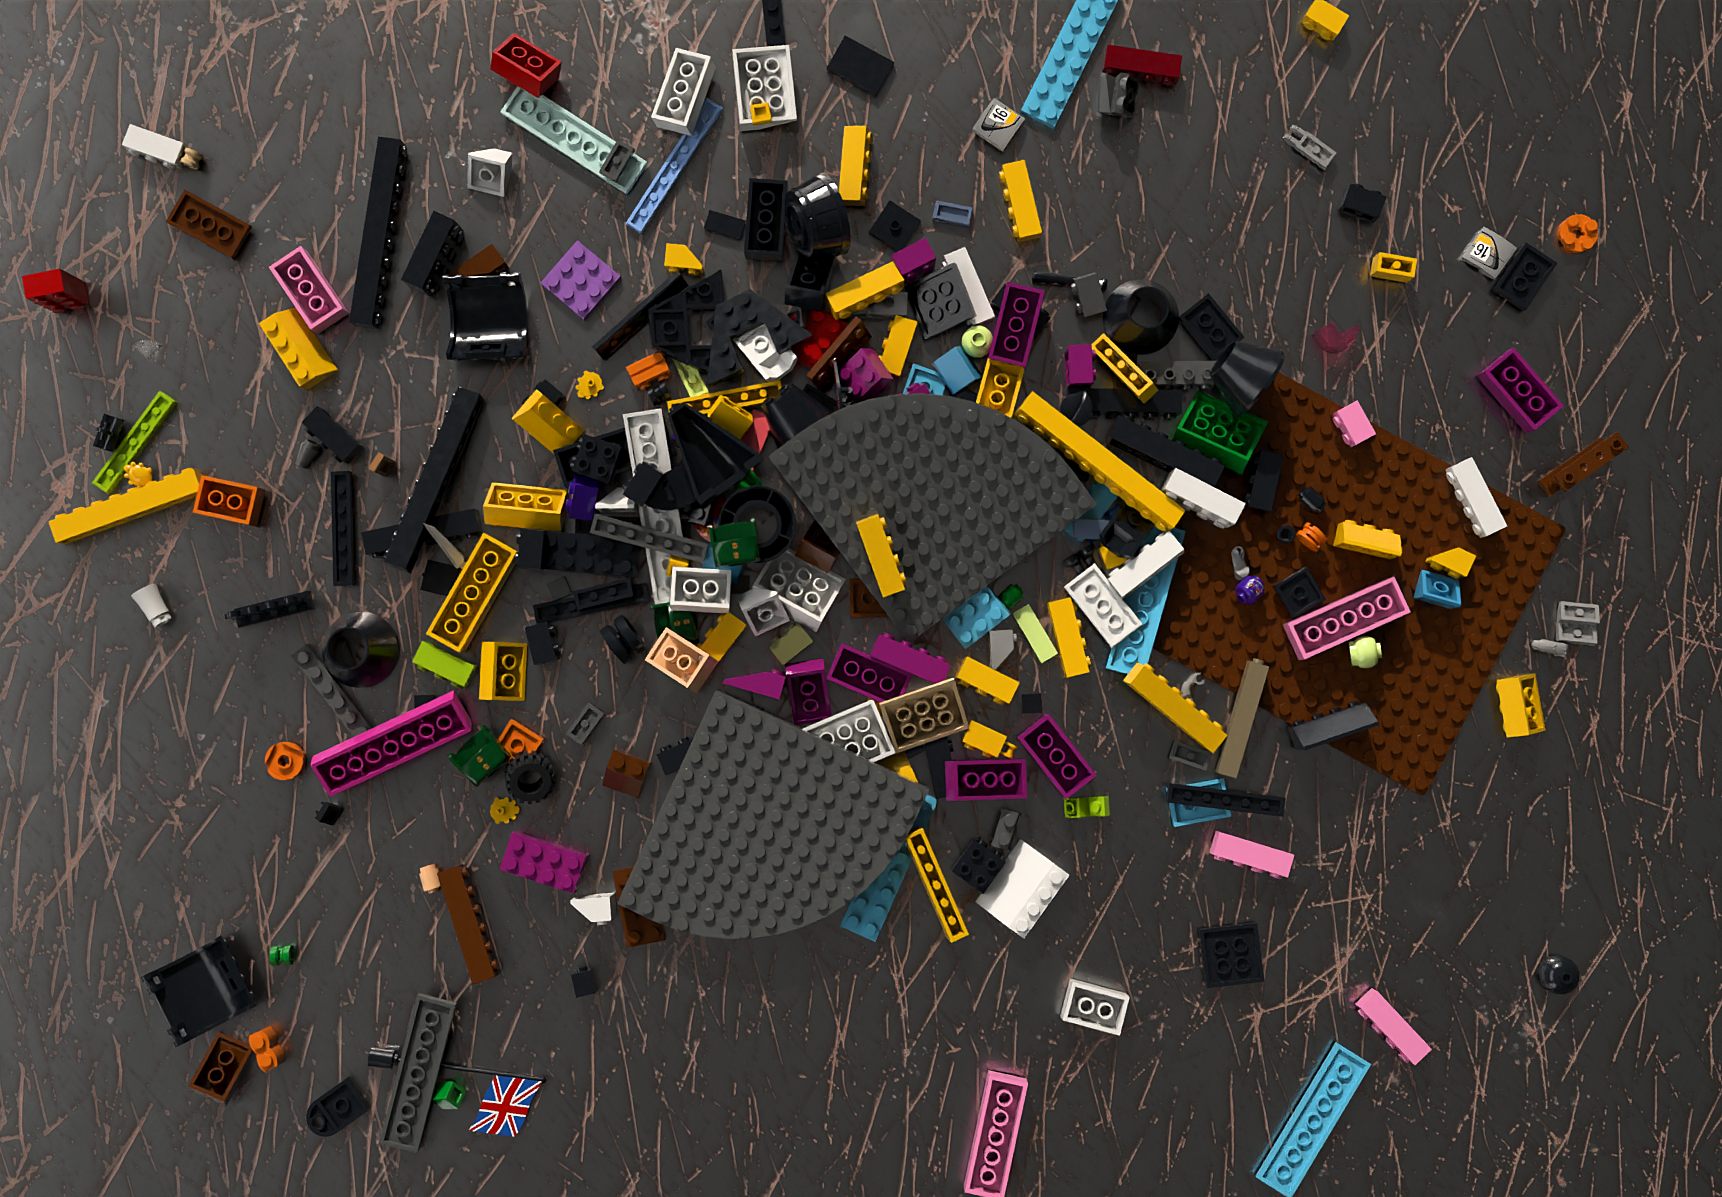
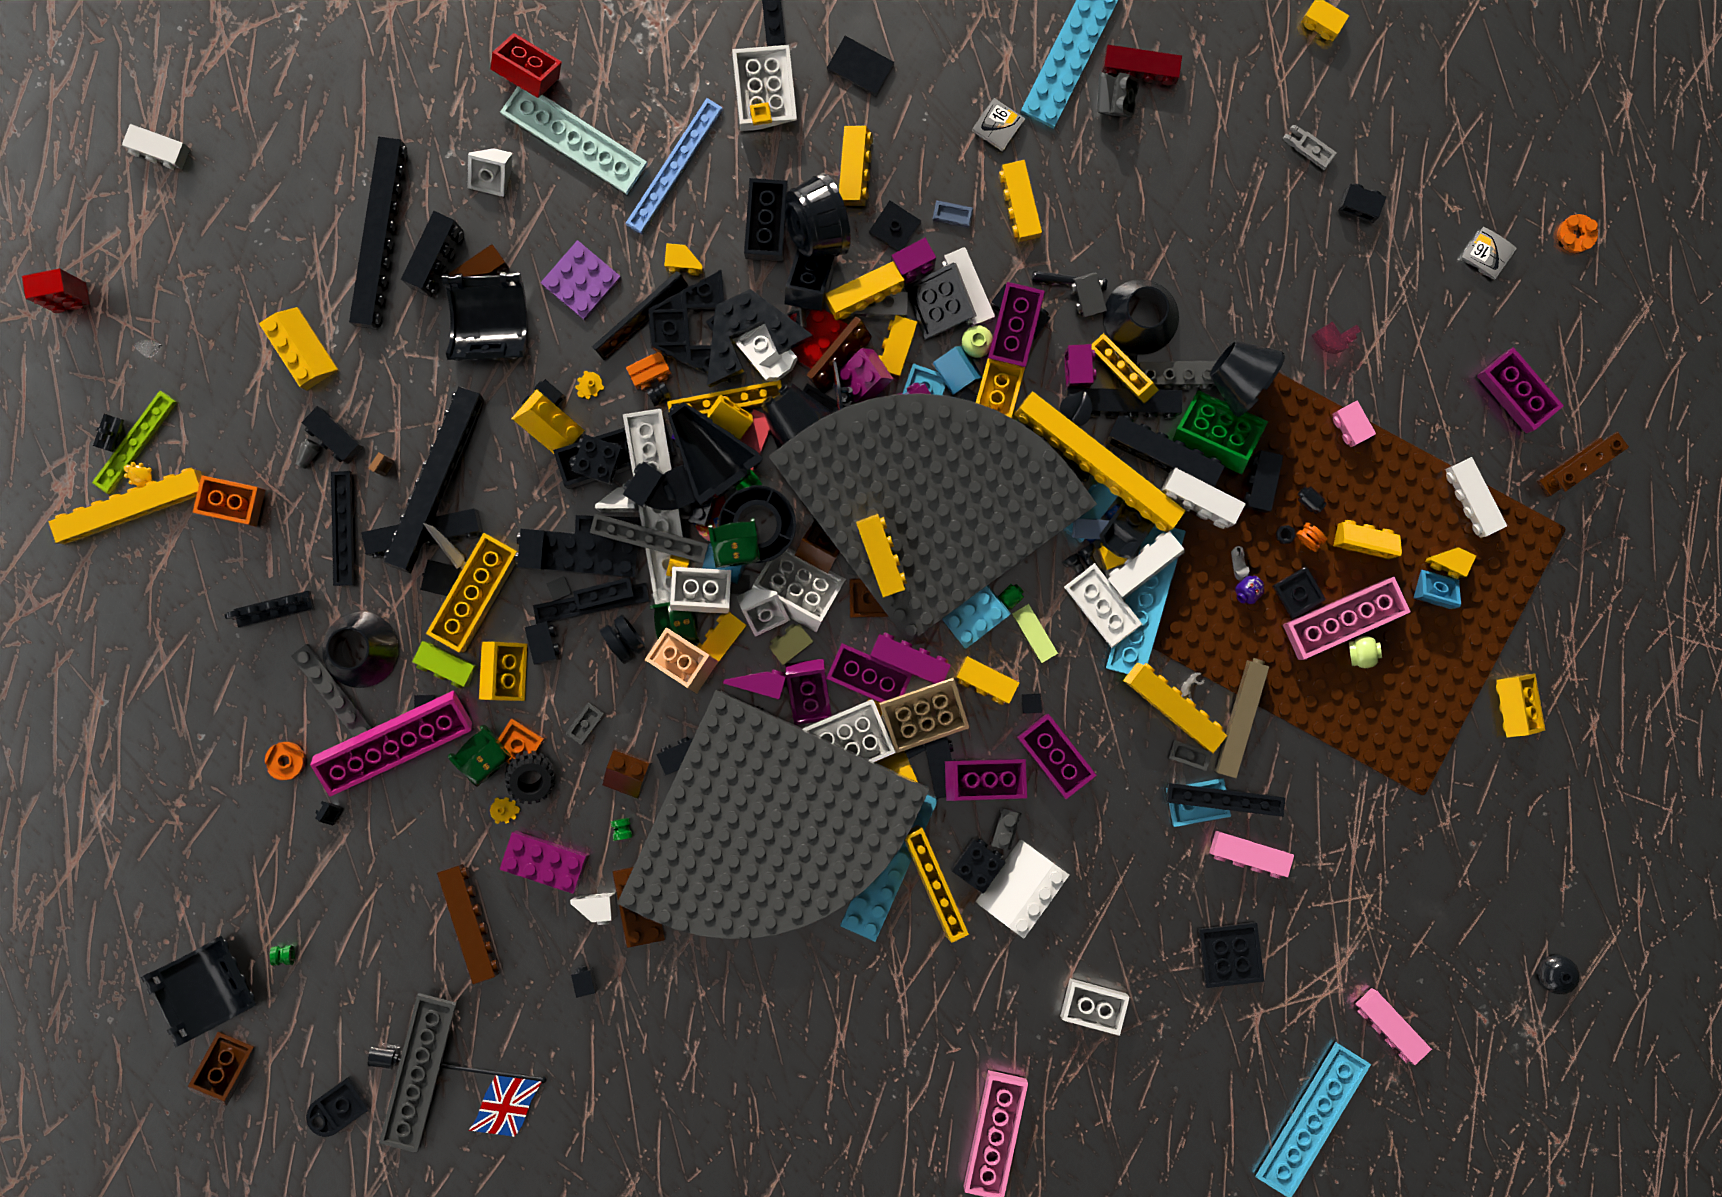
(152, 605): white plant -> none
(191, 158): tan wheel -> none
(209, 224): reddish brown plate -> none
(266, 1047): orange brick -> none
(309, 290): bright pink brick -> none
(430, 878): light nougat brick -> none
(448, 1095): green panel -> none
(525, 507): yellow slope -> none
(582, 498): dark purple brick -> none
(617, 161): dark grey plate -> none
(621, 829): none -> green wheel
(683, 91): white brick -> none
(692, 379): yellowish green tile -> none
(725, 224): black tile -> none
(987, 740): yellow brick -> none
(1000, 646): light grey slope -> none
(1068, 637): yellow brick -> none
(1086, 806): lime slope -> none
(1210, 326): black plate -> none
(1332, 726): black slope -> none
(1393, 267): yellow brick -> none
(1524, 276): black plate -> none
(1555, 648): light grey piece -> none
(1577, 623): light grey slope -> none

